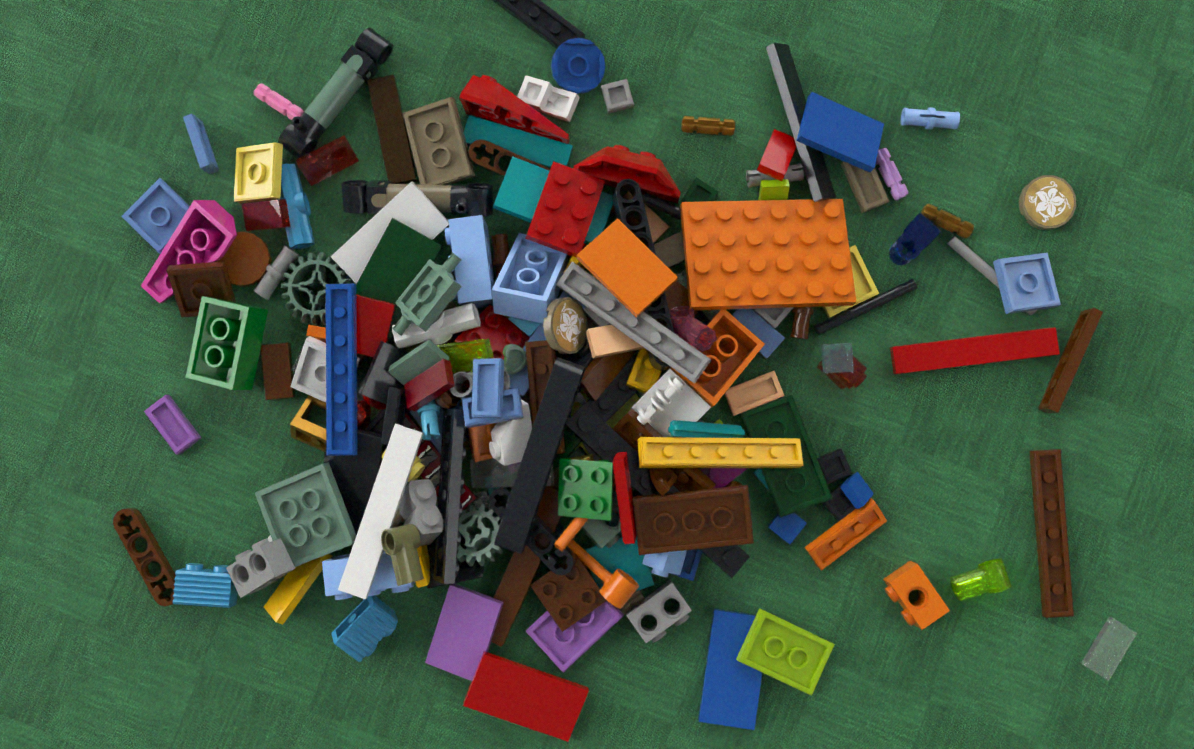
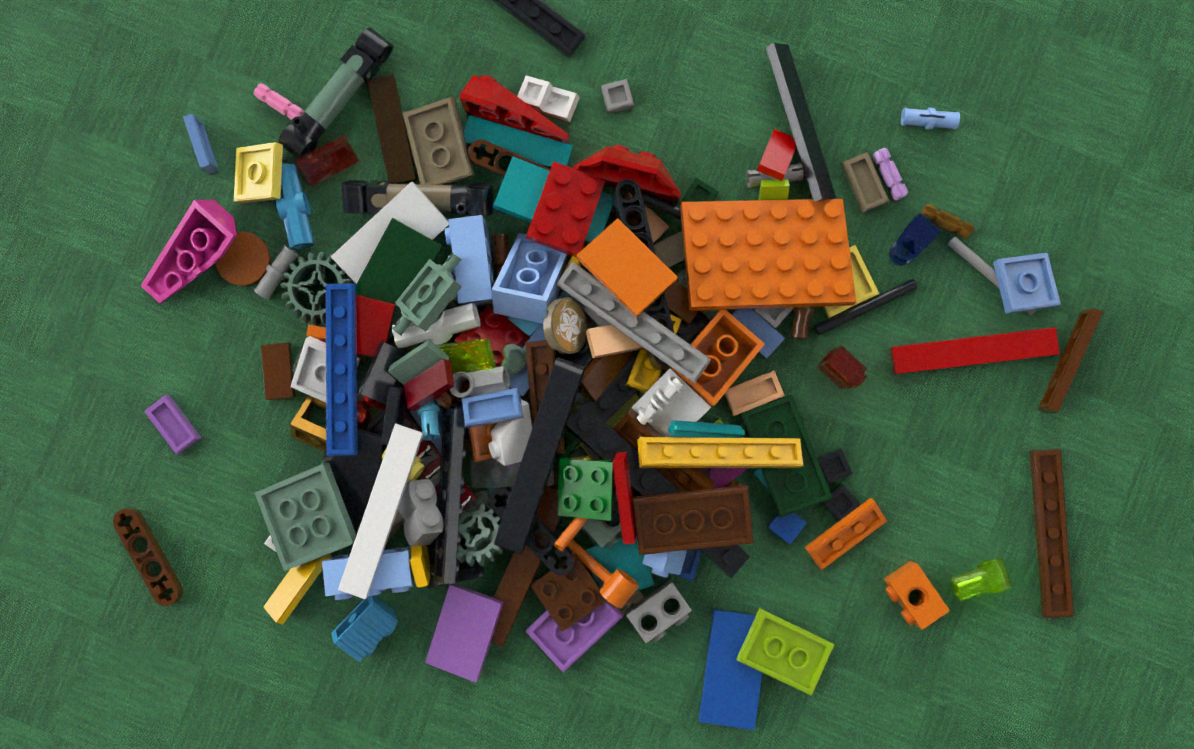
(157, 214): medium blue tile -> none
(198, 280): reddish brown tile -> none
(204, 586): dark azure brick -> none
(226, 343): green slope -> none
(260, 567): light grey brick -> none
(266, 215): clear red tile -> none
(402, 546): olive piece -> none
(487, 388): medium blue tile -> none
(525, 696): red tile -> none
(578, 65): blue tile -> none
(662, 479): reddish brown tile -> none
(691, 329): clear pink piece -> none
(708, 125): pearl gold axle -> none
(837, 358): clear light blue tile -> none
(840, 132): blue tile -> none
(857, 490): blue tile -> none
(1047, 202): tile -> none
(1109, 648): clear tile -> none

